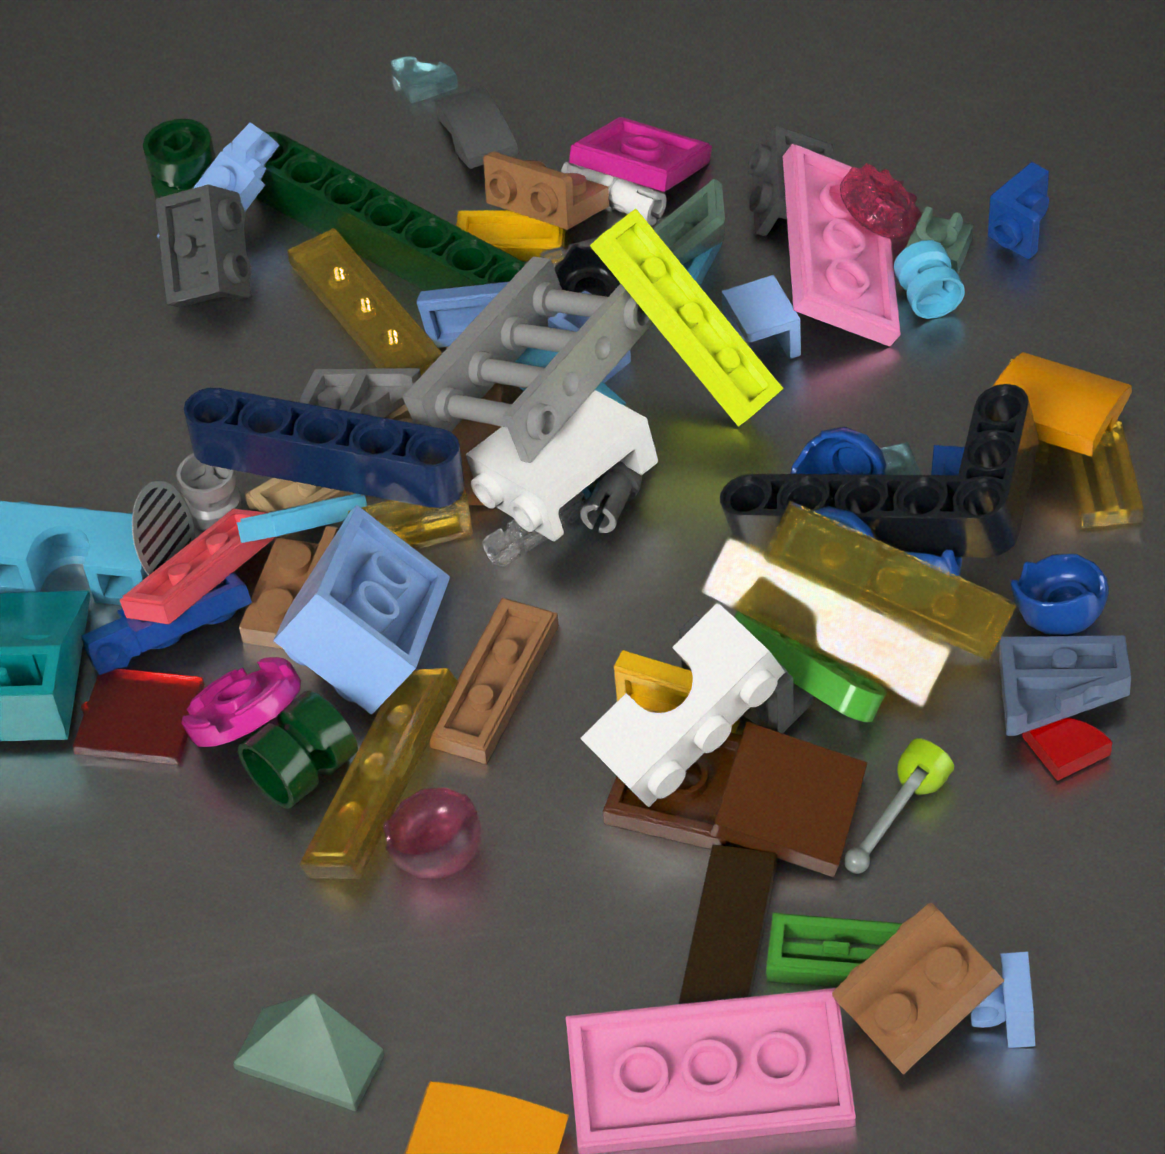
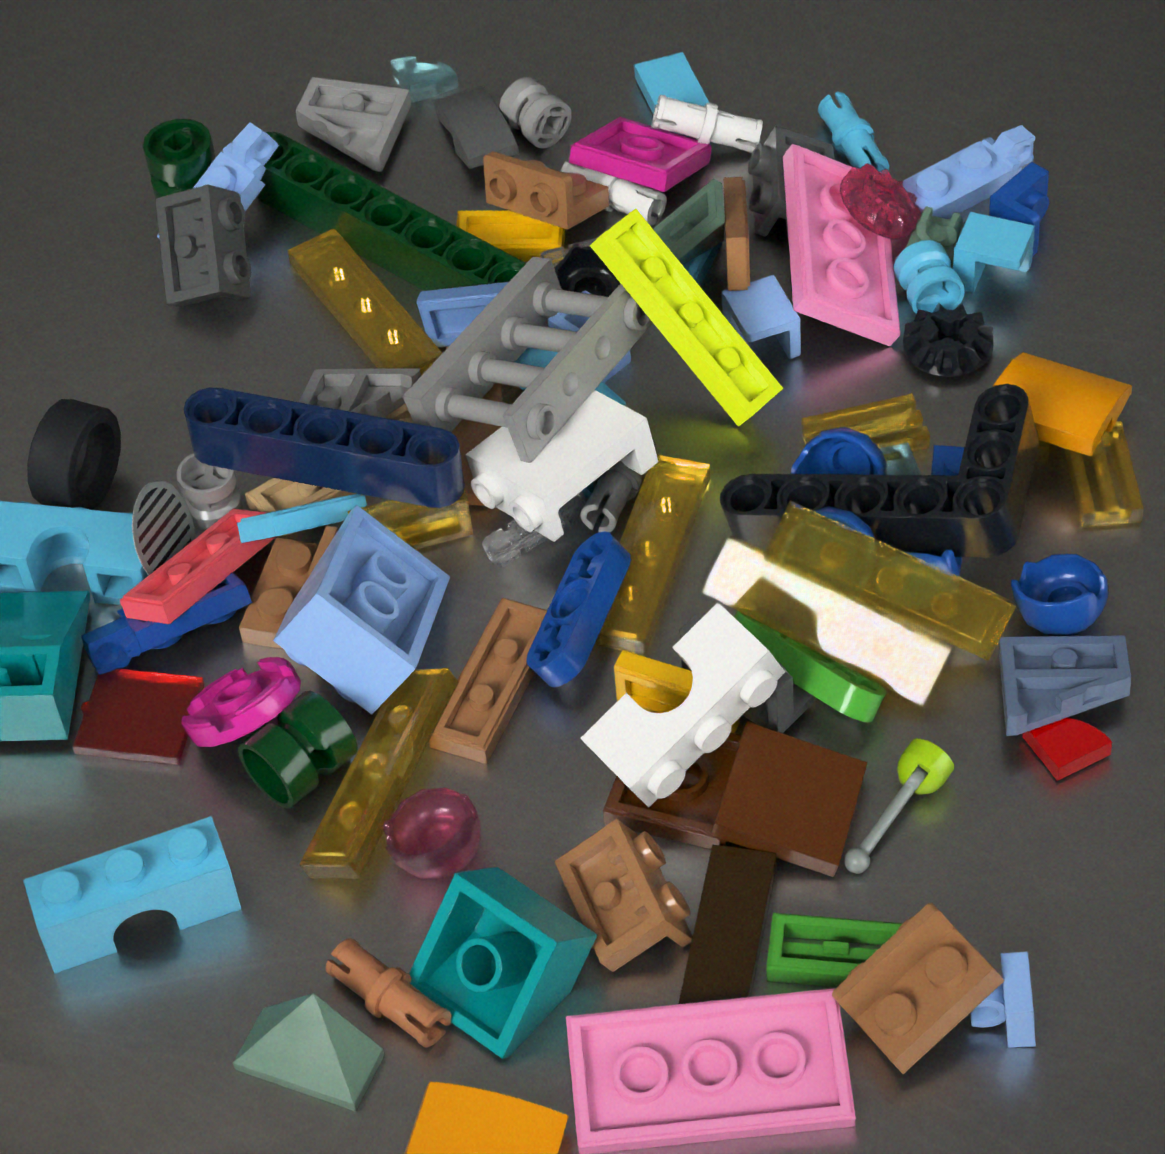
(74, 455): none -> black tyre
(169, 872): none -> medium azure arch
(355, 117): none -> light grey wing
(388, 992): none -> nougat pin
(499, 958): none -> teal slope
(536, 113): none -> light grey wheel
(578, 609): none -> blue beam
(623, 893): none -> medium nougat bracket
(656, 542): none -> clear yellow tile
(671, 78): none -> medium azure tile
(706, 123): none -> white pin
(736, 234): none -> medium nougat tile
(851, 134): none -> medium azure pin
(875, 420): none -> clear yellow tile
(948, 356): none -> black gear
(971, 173): none -> light blue hinge
(991, 242): none -> medium azure panel

